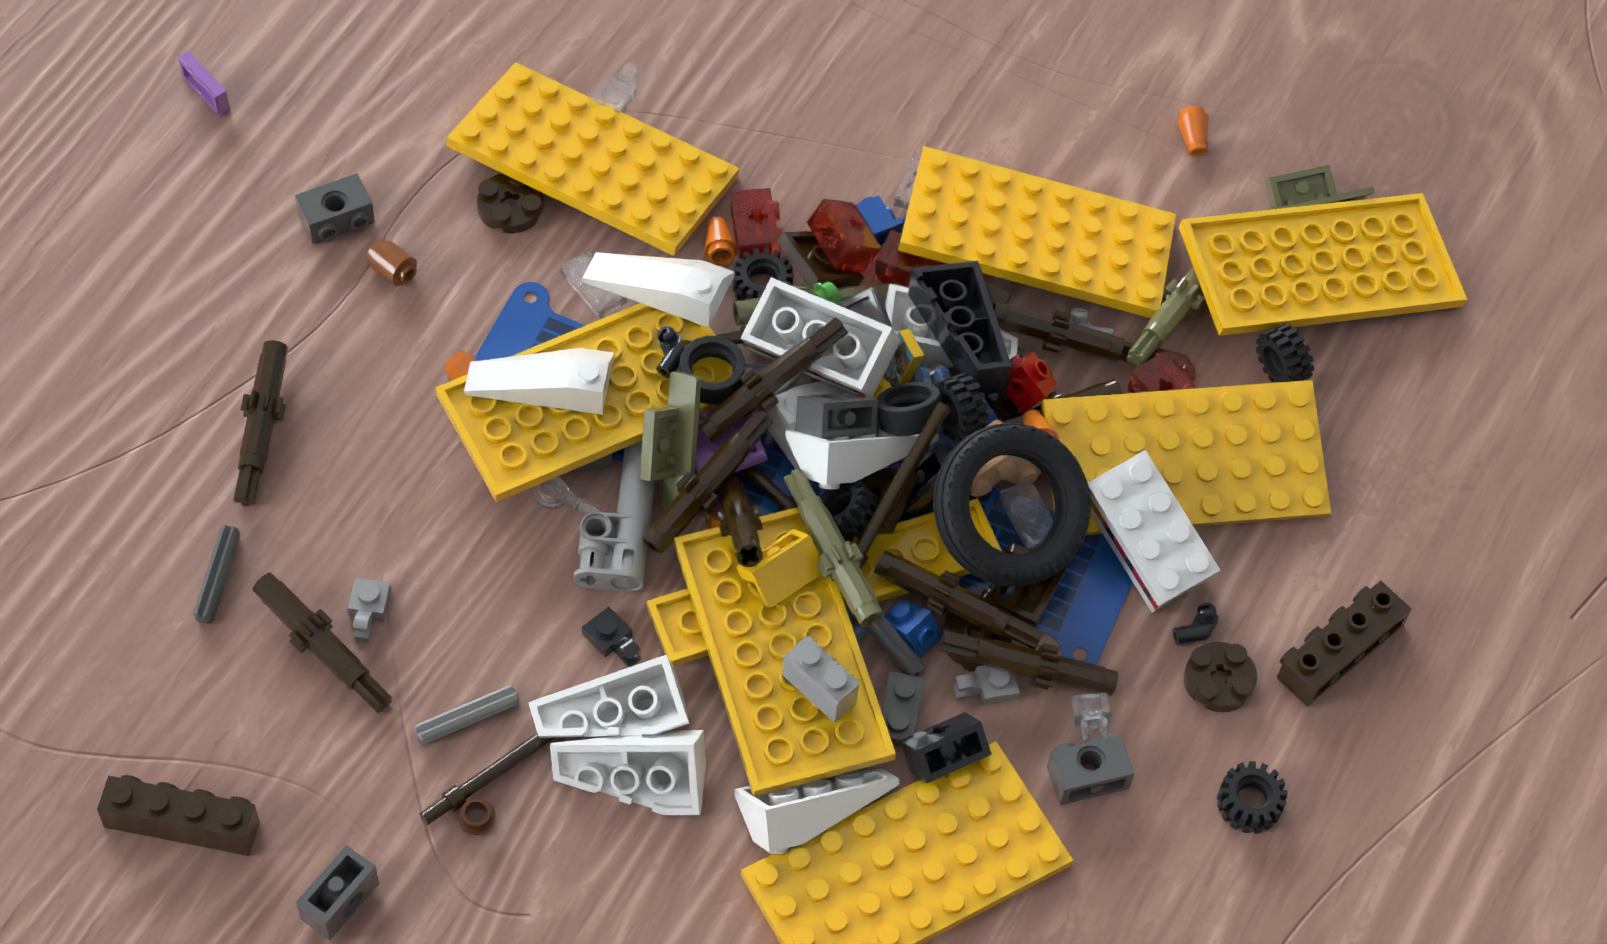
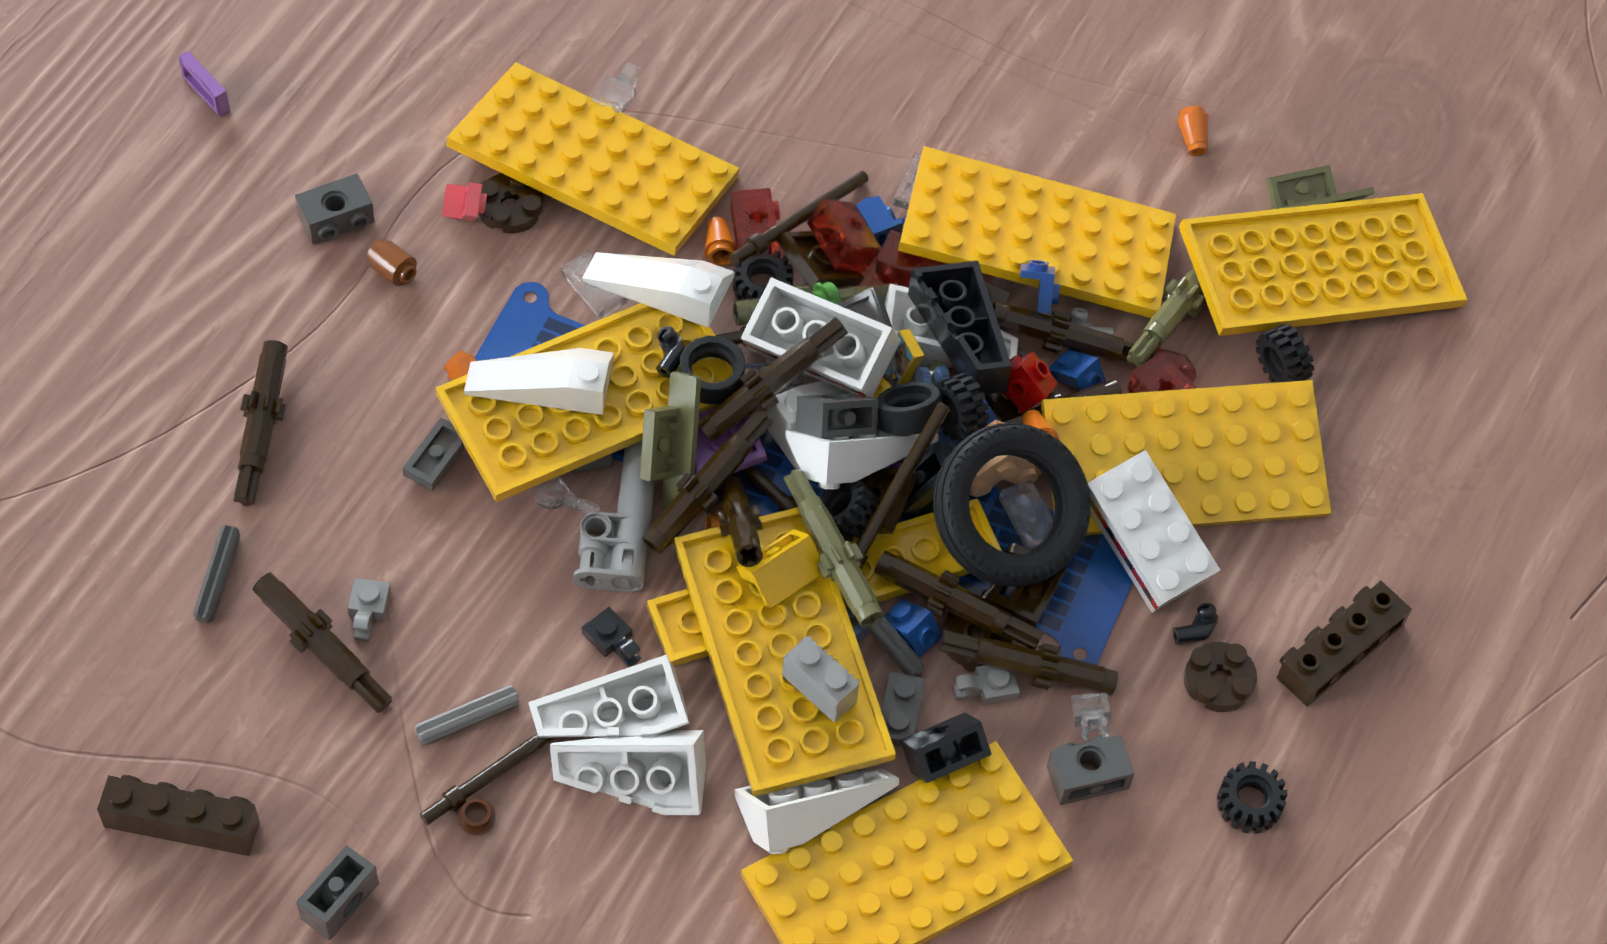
(434, 455): none -> dark grey plate
(464, 201): none -> coral bracket
(759, 242): none -> dark brown bar
(1048, 291): none -> blue bracket
(1077, 370): none -> blue bracket

